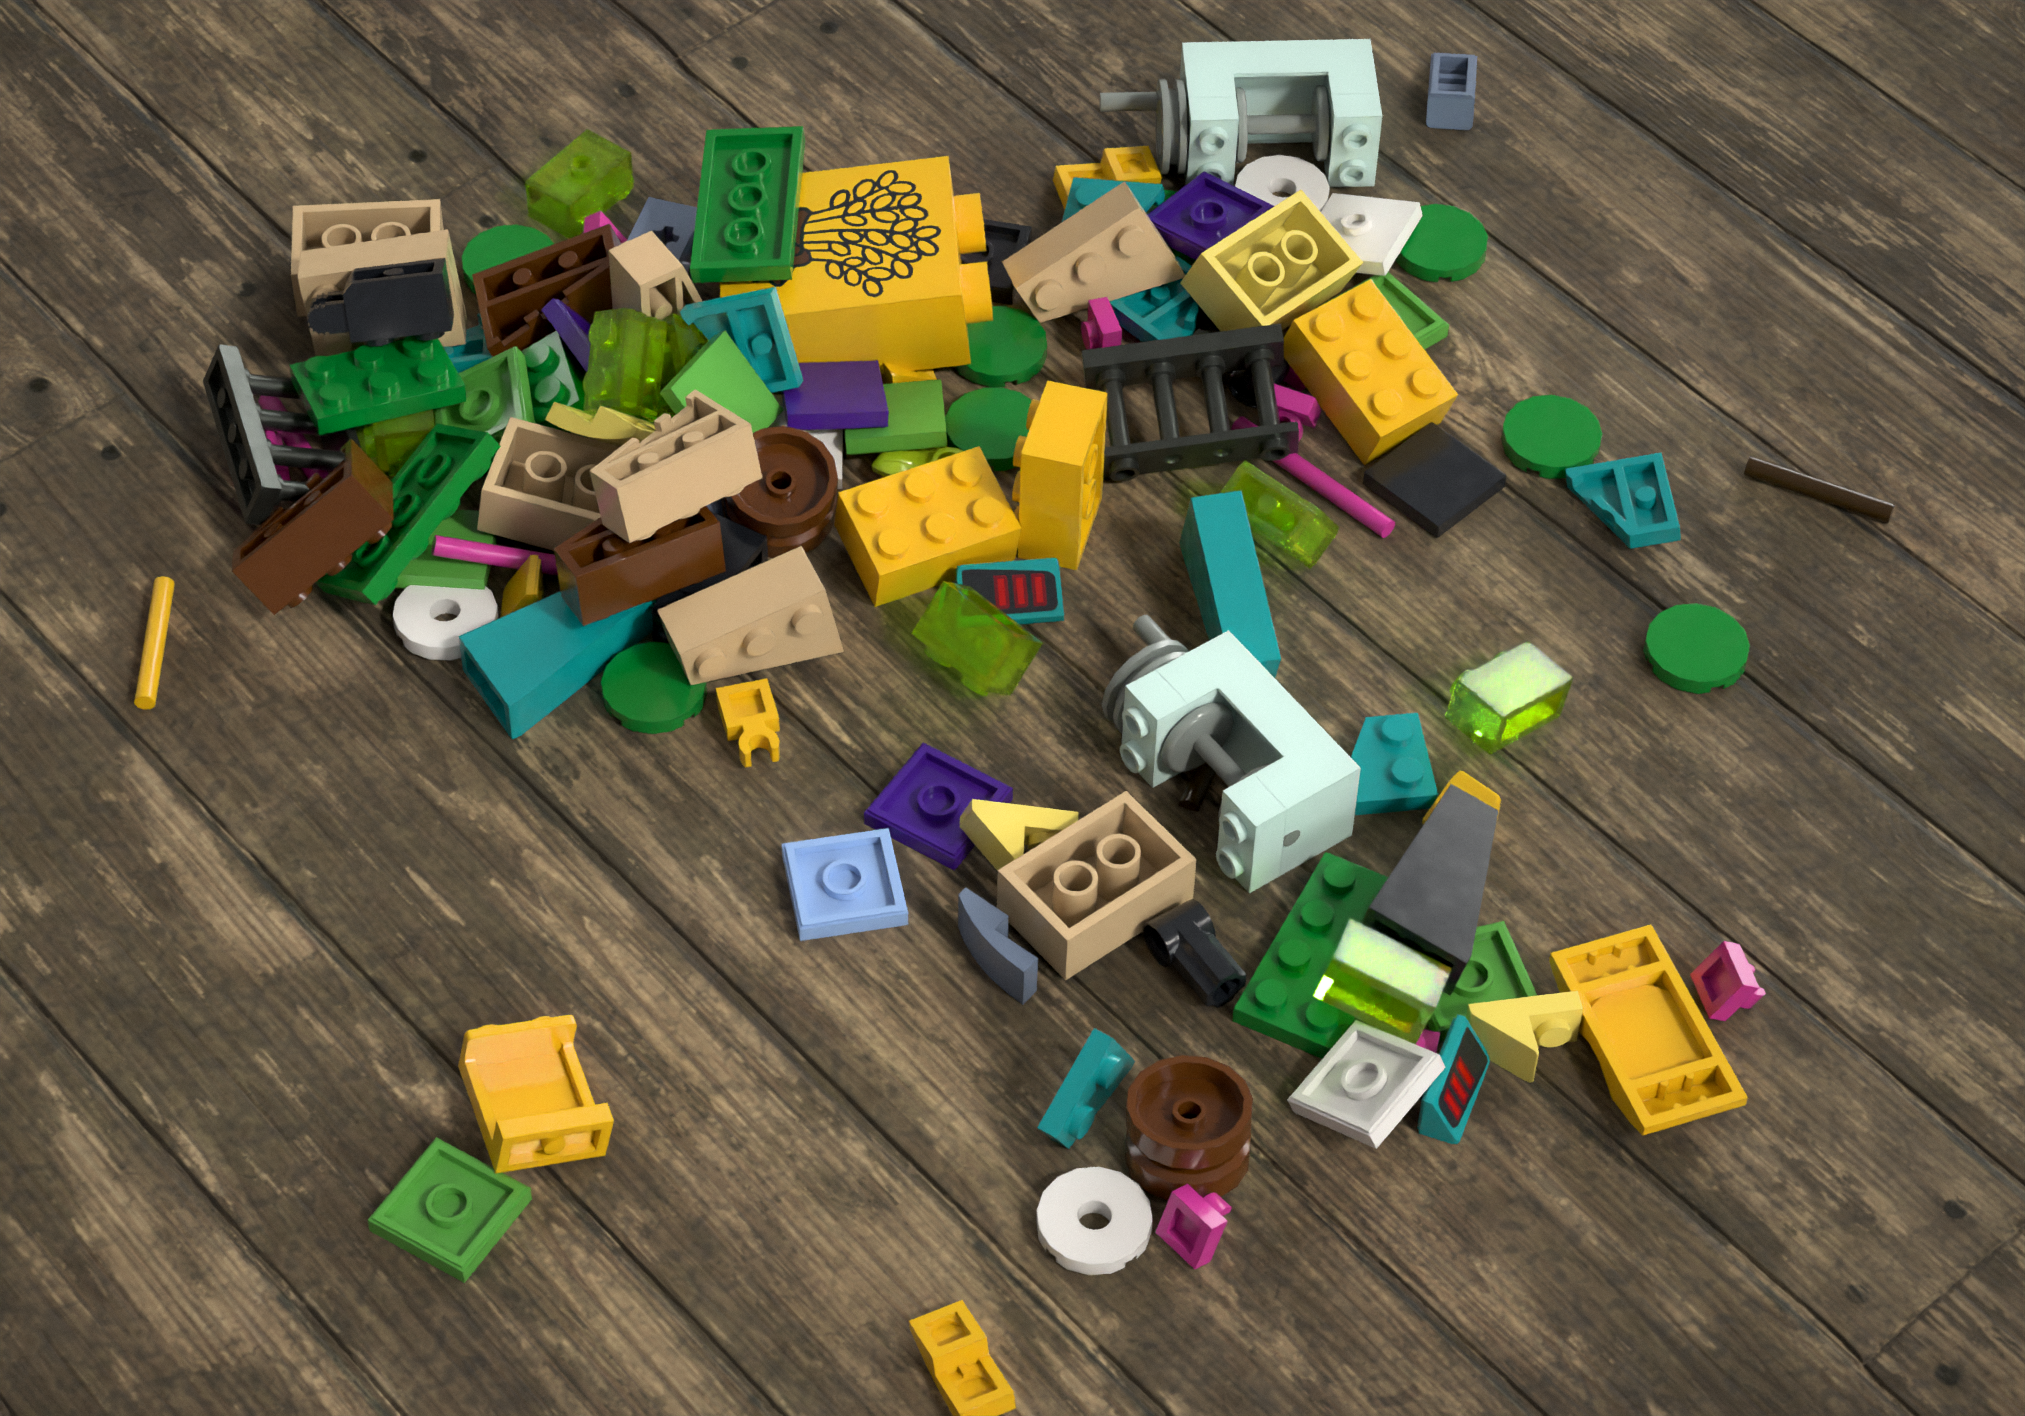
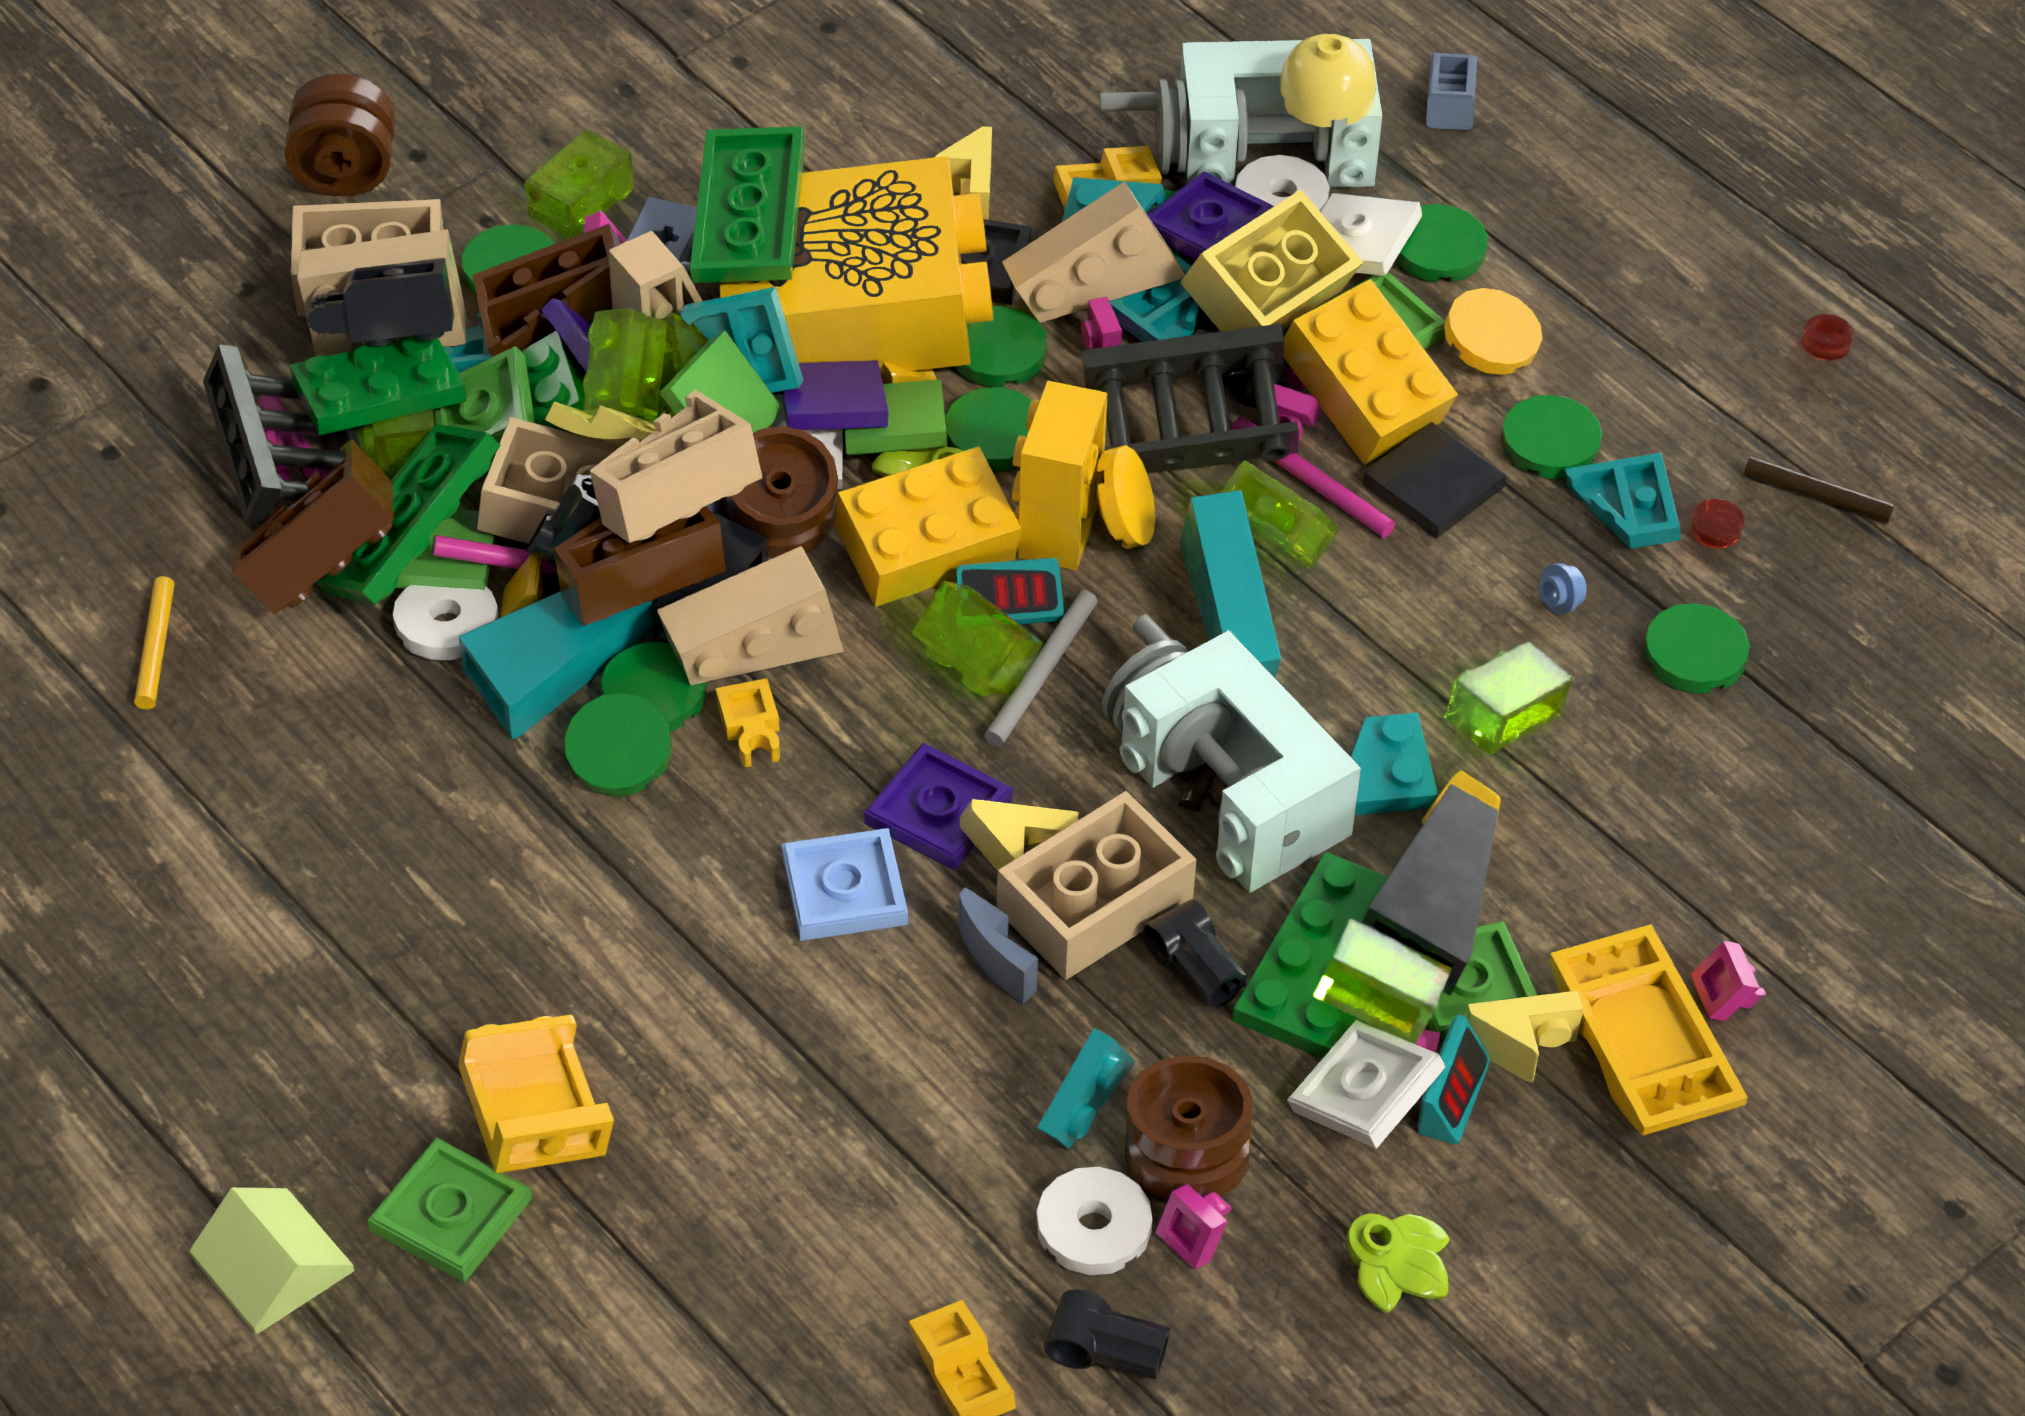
(267, 1255): none -> yellowish green slope
(340, 135): none -> reddish brown wheel
(572, 514): none -> black piece
(618, 744): none -> green tile
(972, 165): none -> light yellow slope
(1040, 668): none -> light grey bar
(1089, 1332): none -> black piece
(1126, 497): none -> yellow tile
(1328, 80): none -> light yellow cylinder
(1405, 1261): none -> lime plate
(1493, 331): none -> yellow tile
(1562, 588): none -> medium blue plate
(1717, 523): none -> clear red tile
(1827, 337): none -> clear red tile

